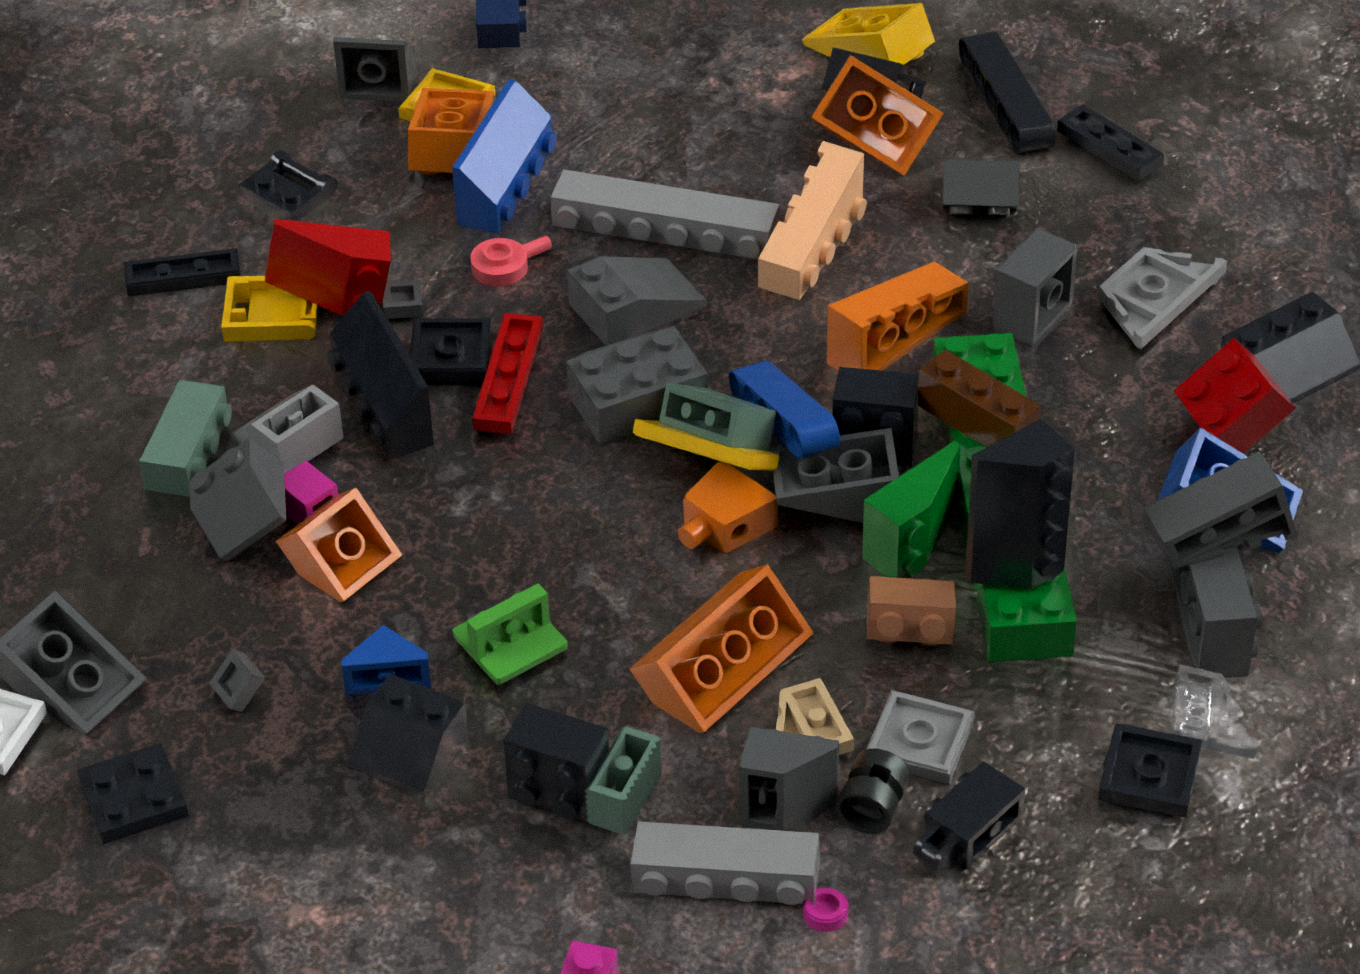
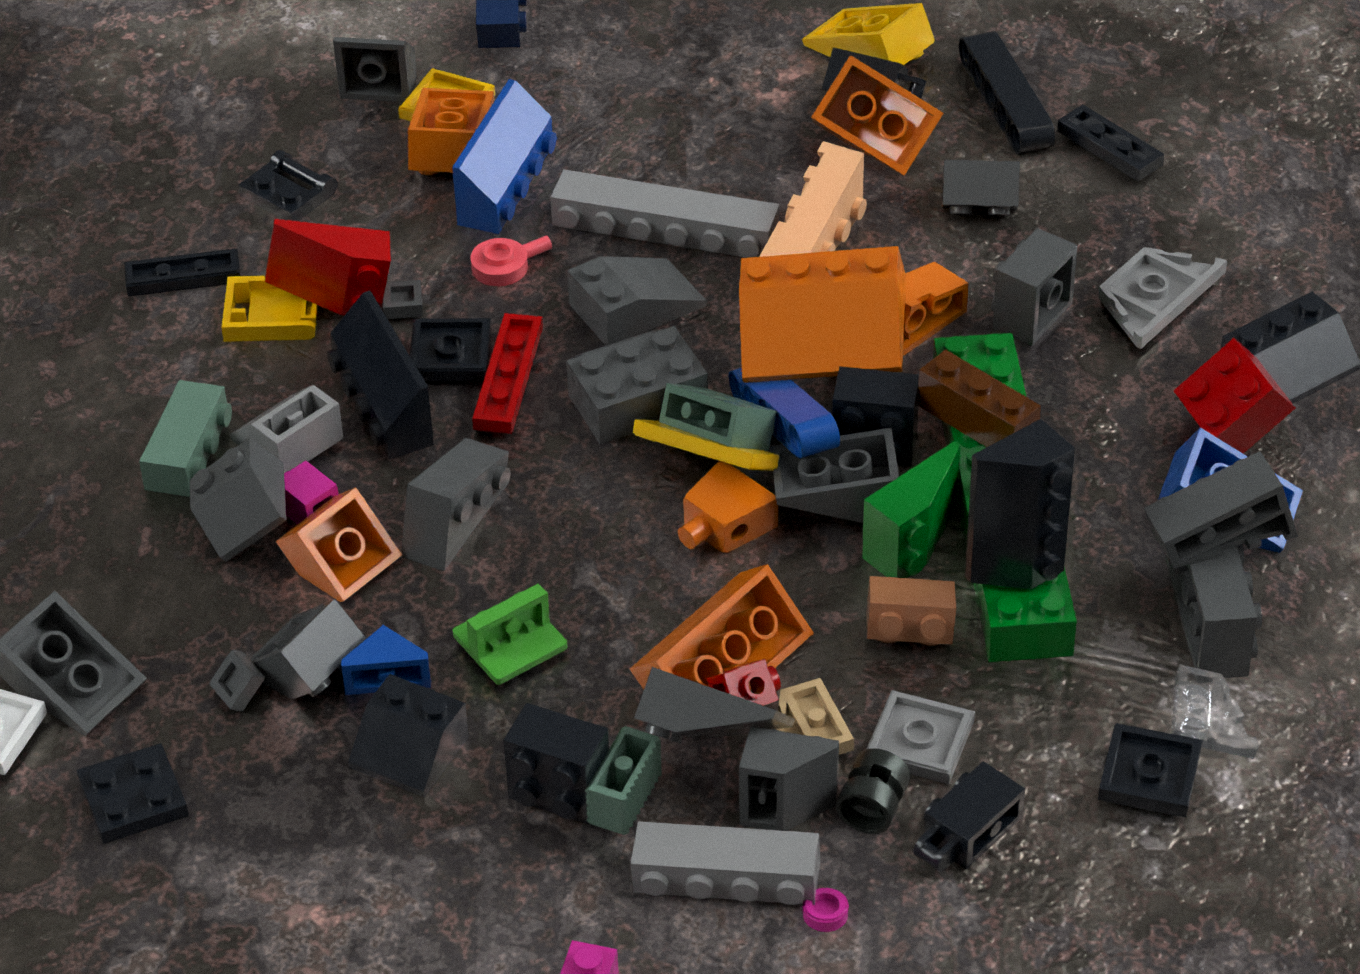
(308, 650): none -> slope
(451, 501): none -> dark grey wedge
(689, 709): none -> dark grey slope
(762, 679): none -> brick
(821, 313): none -> orange slope

